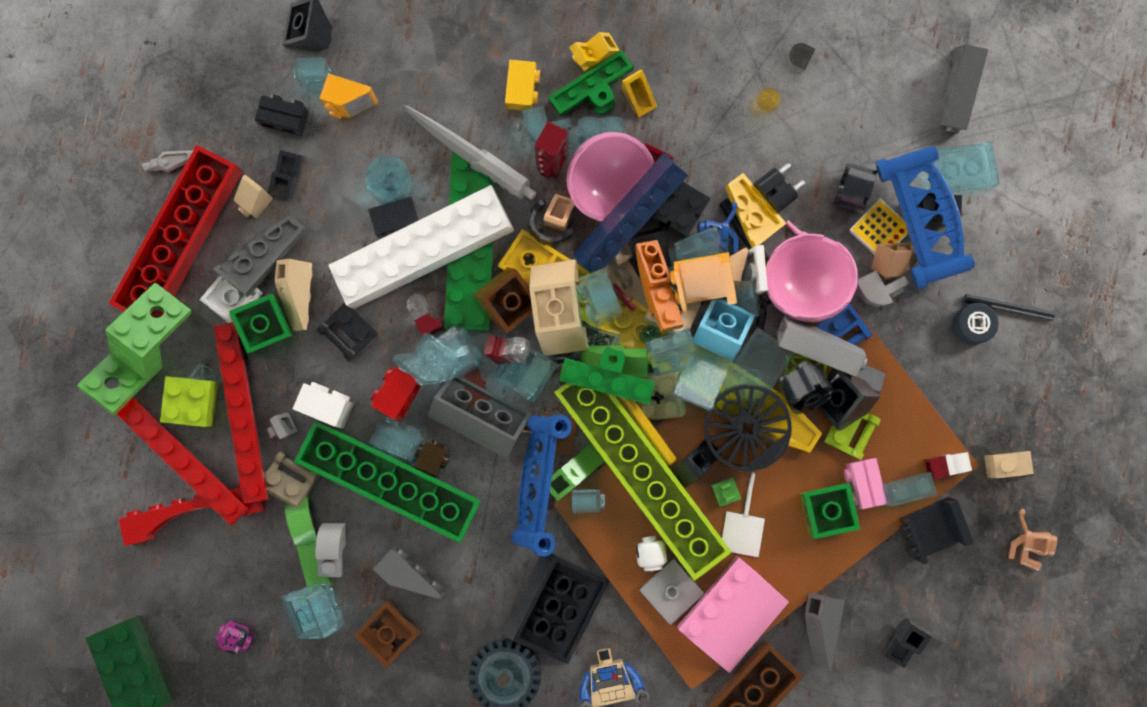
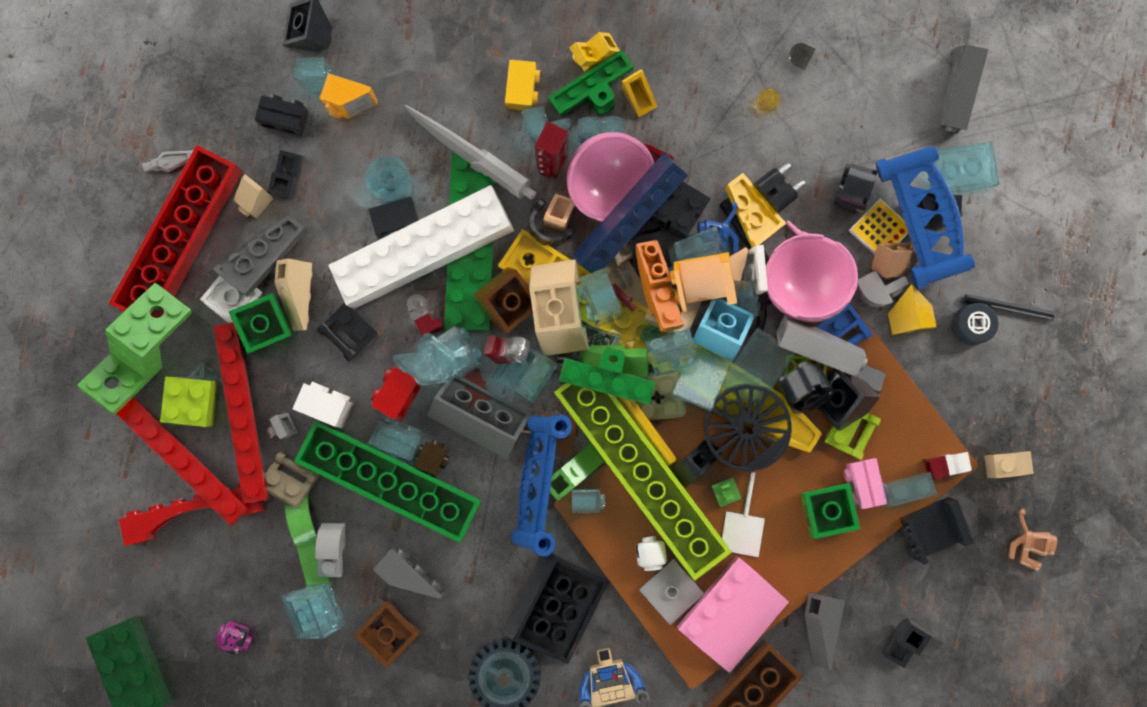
(911, 313): none -> yellow slope

